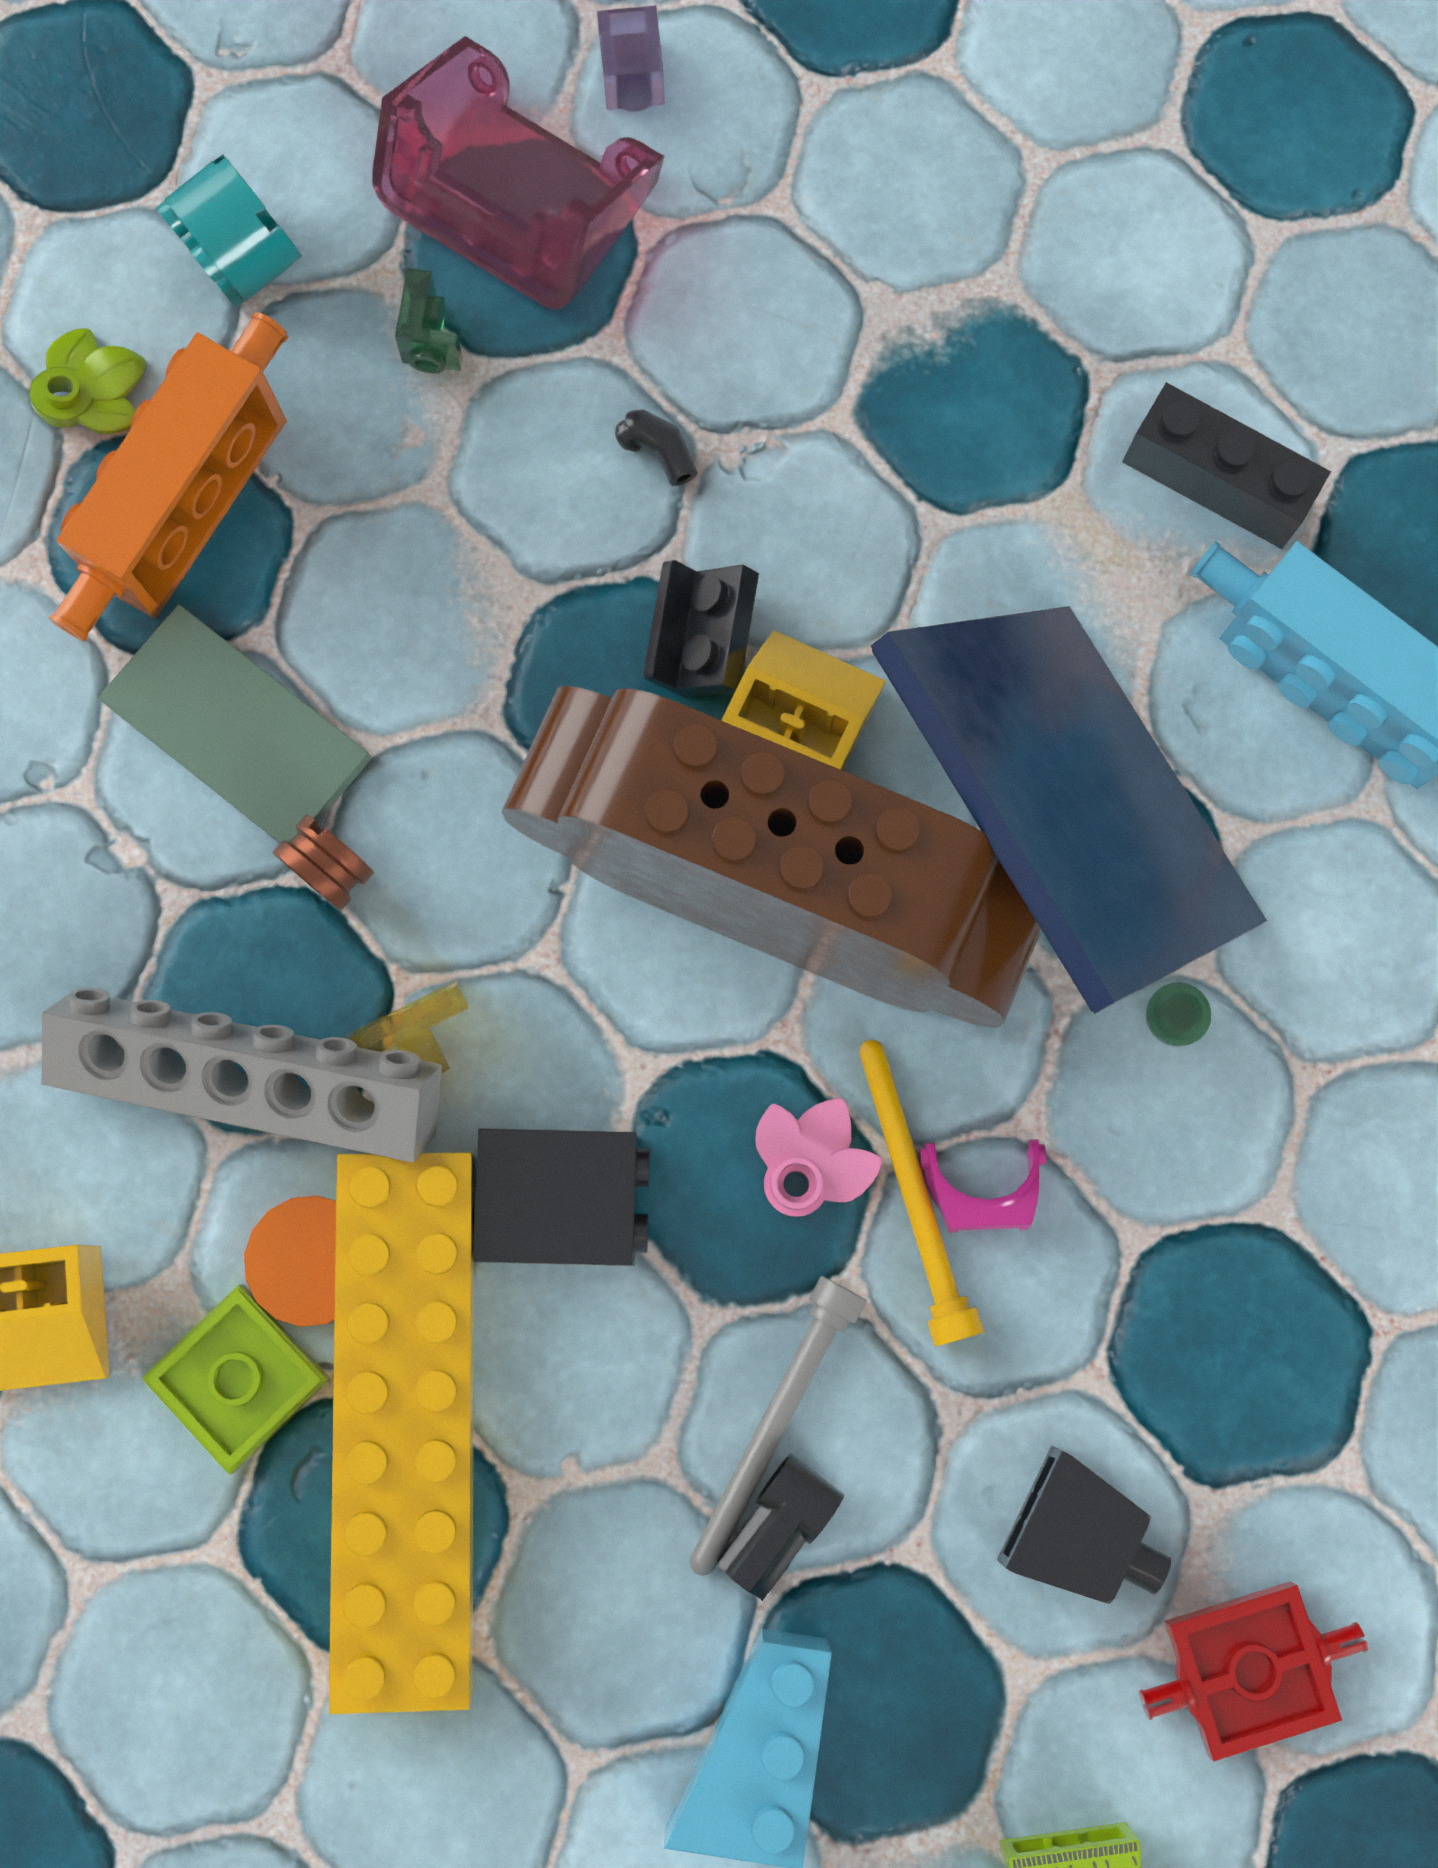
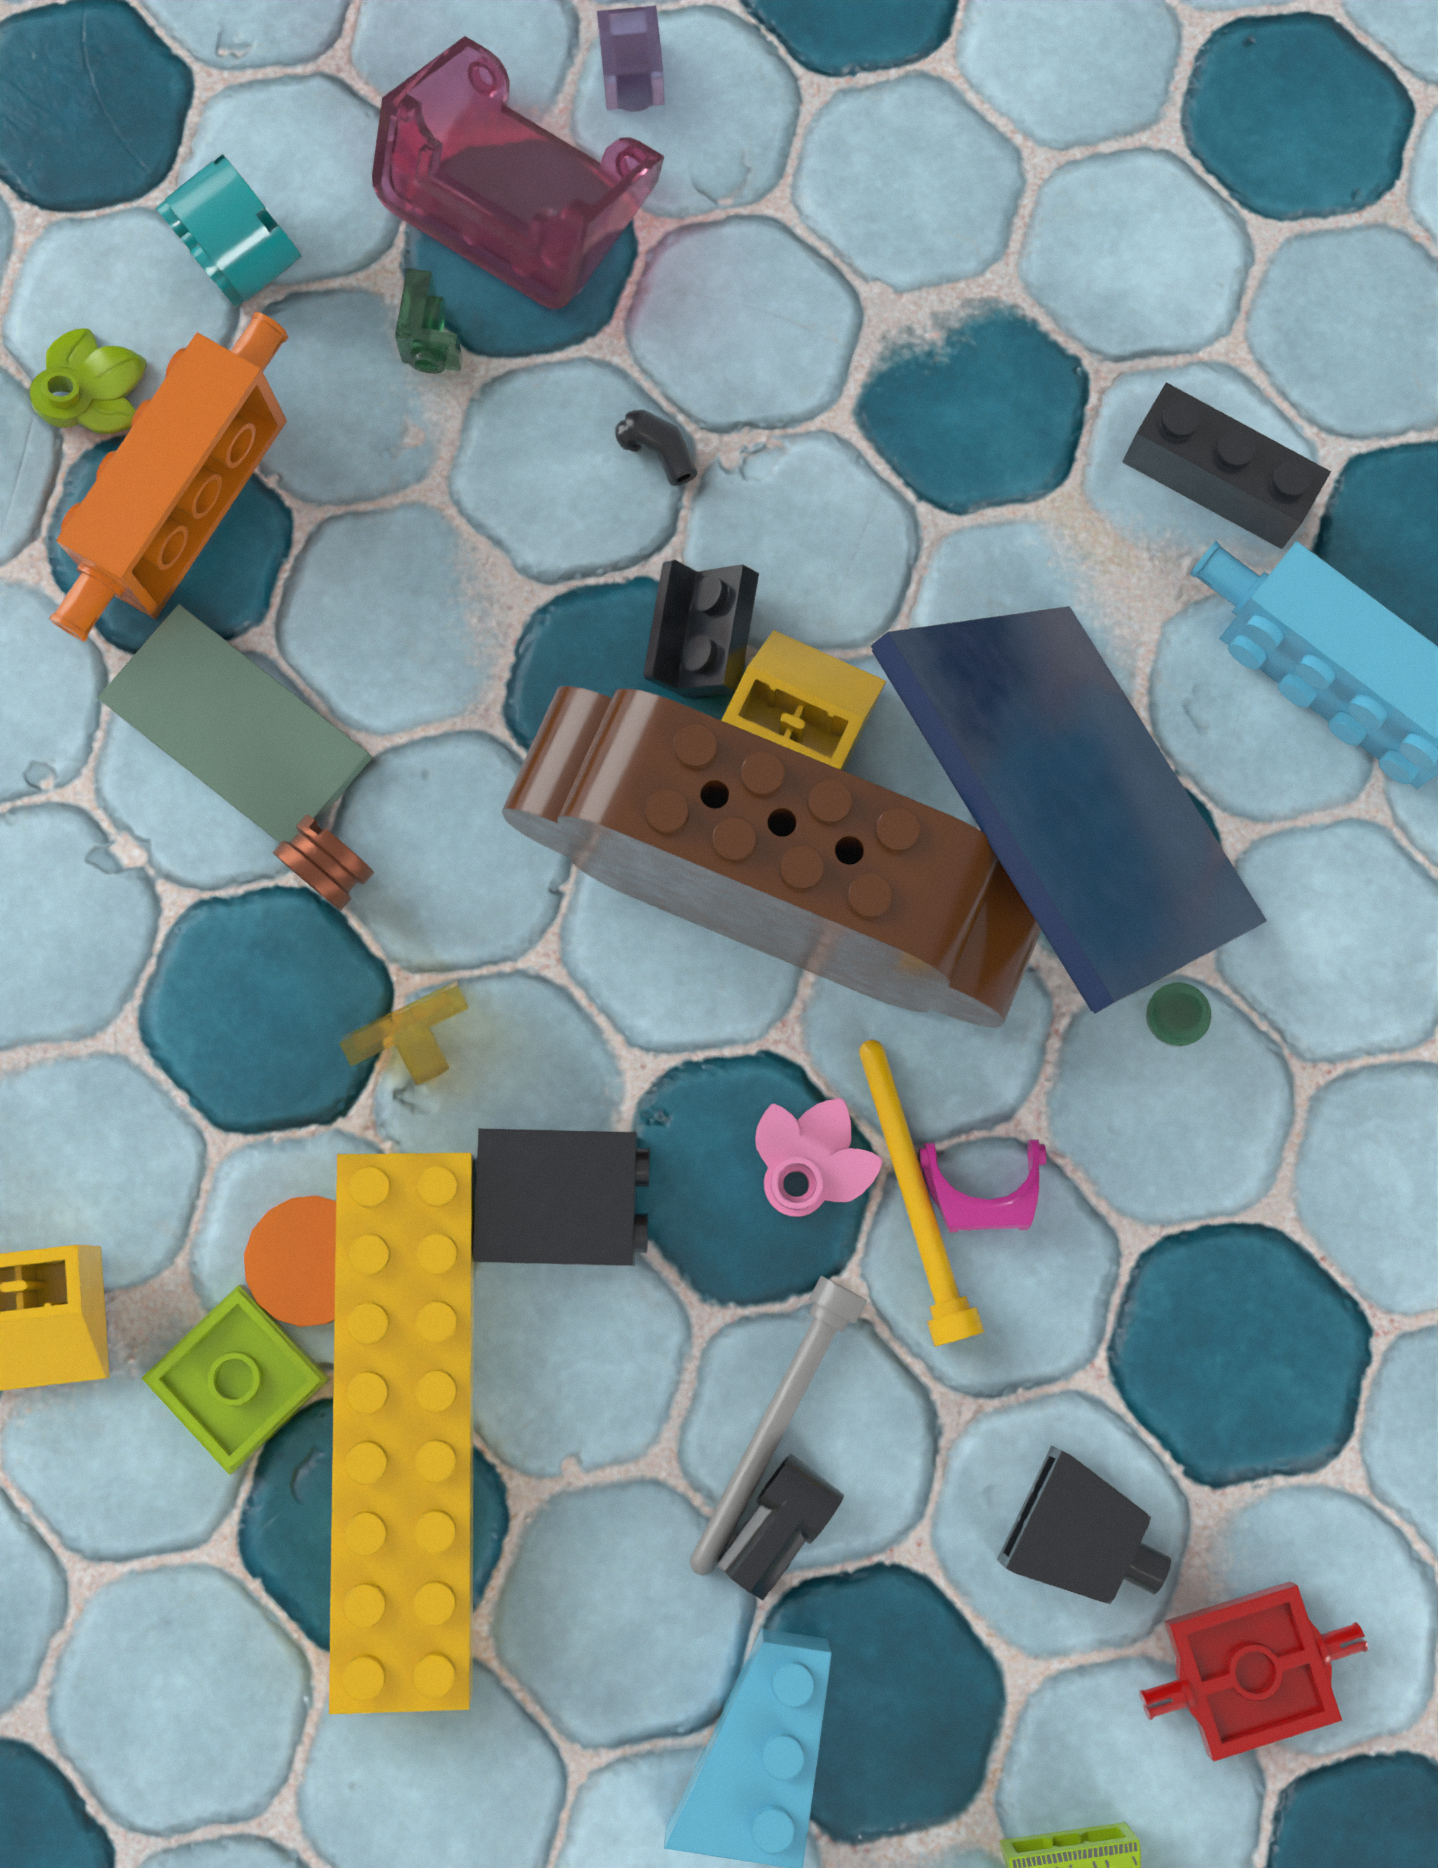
(146, 1072): light grey brick -> none

